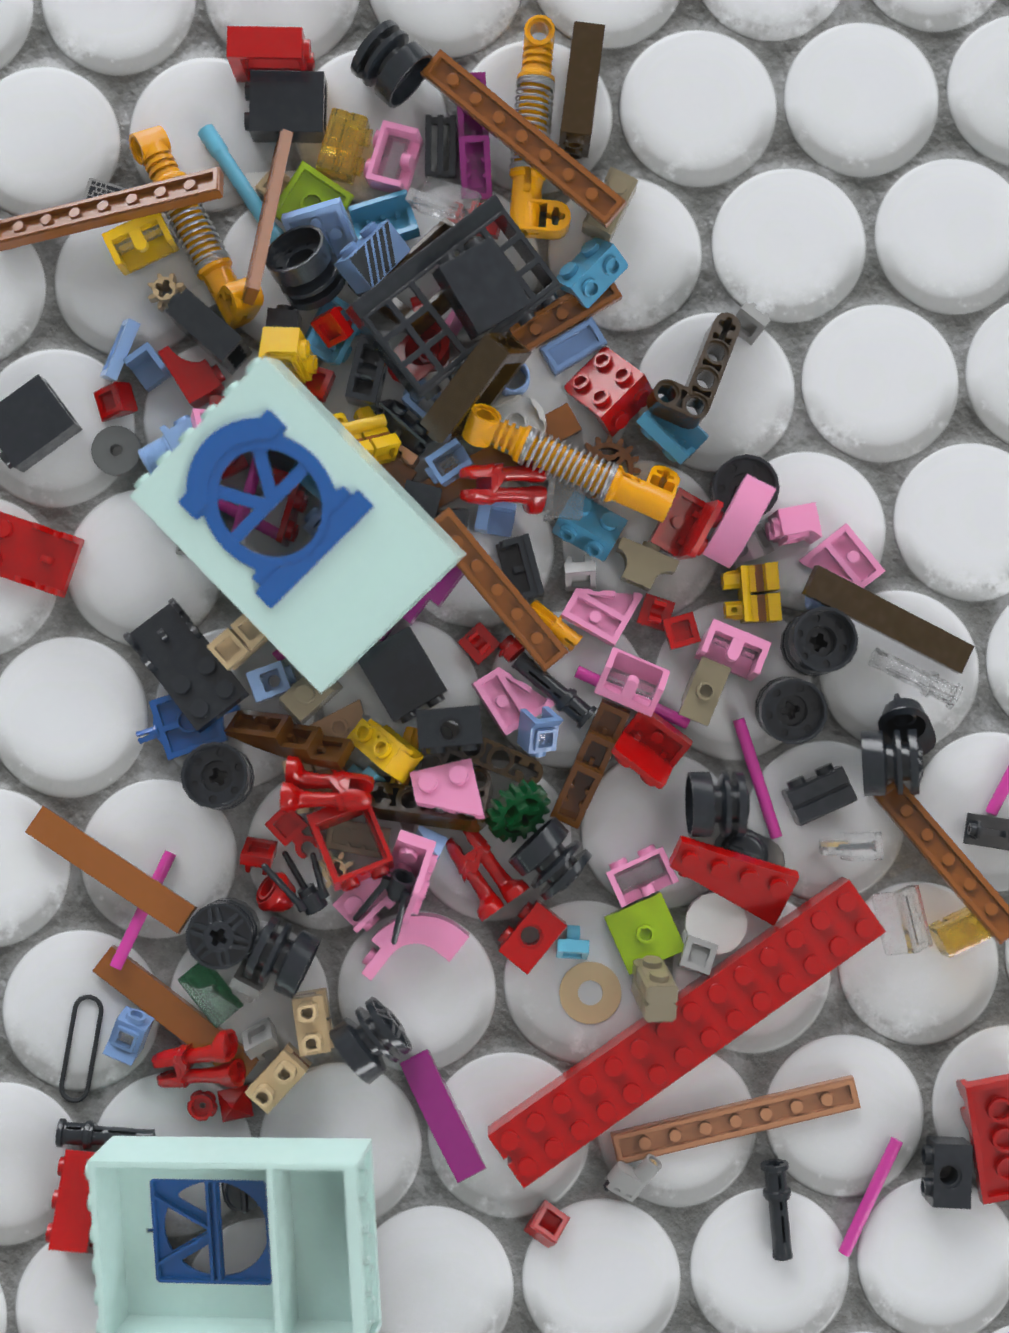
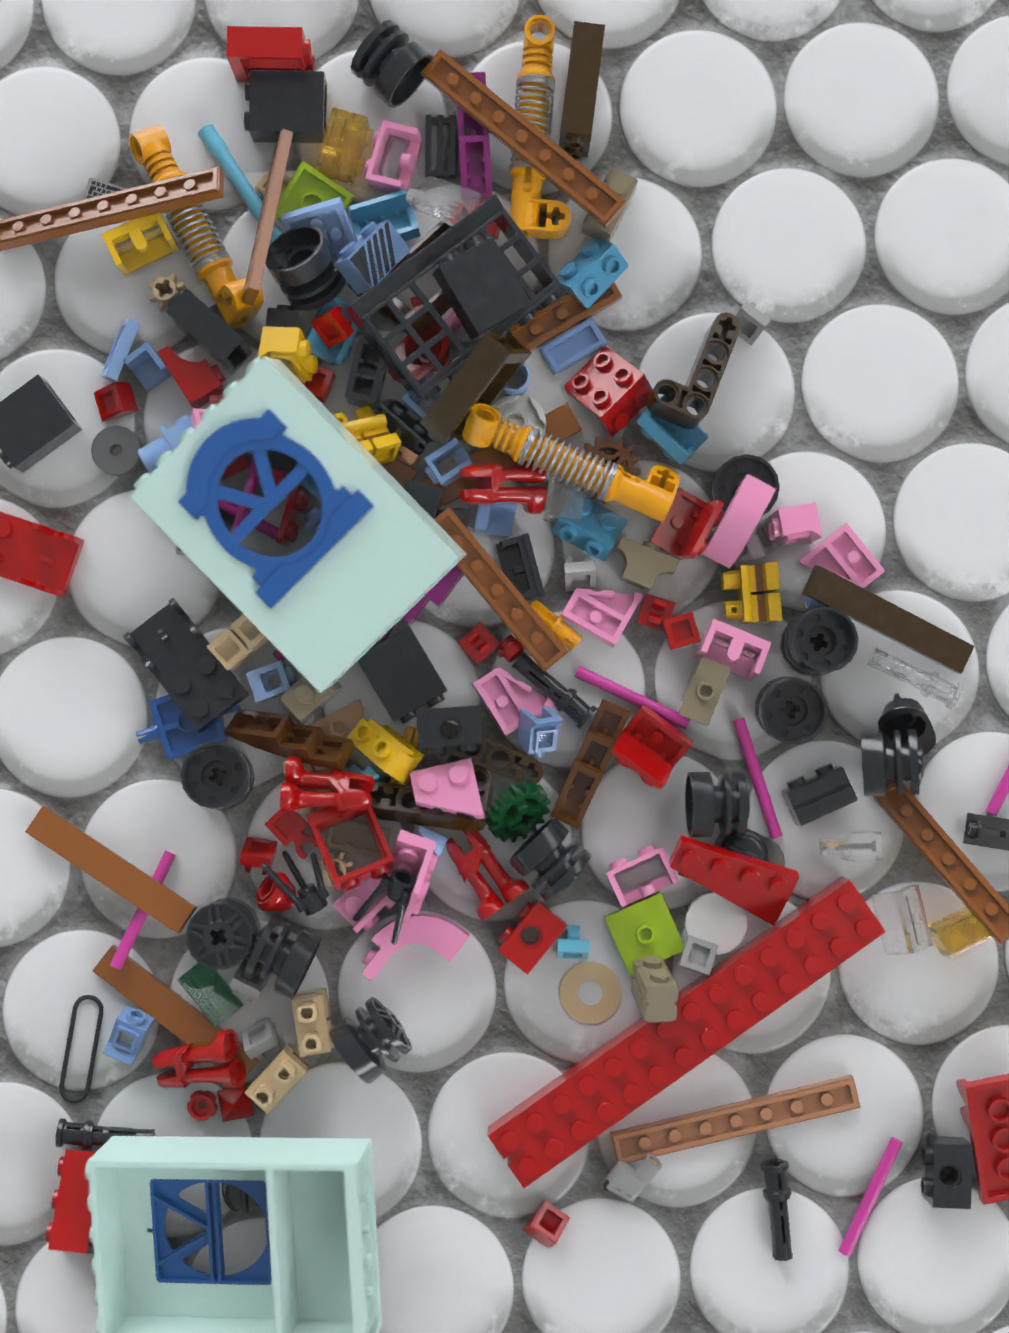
(443, 1116): magenta slope -> none
(632, 681): bright pink window -> none

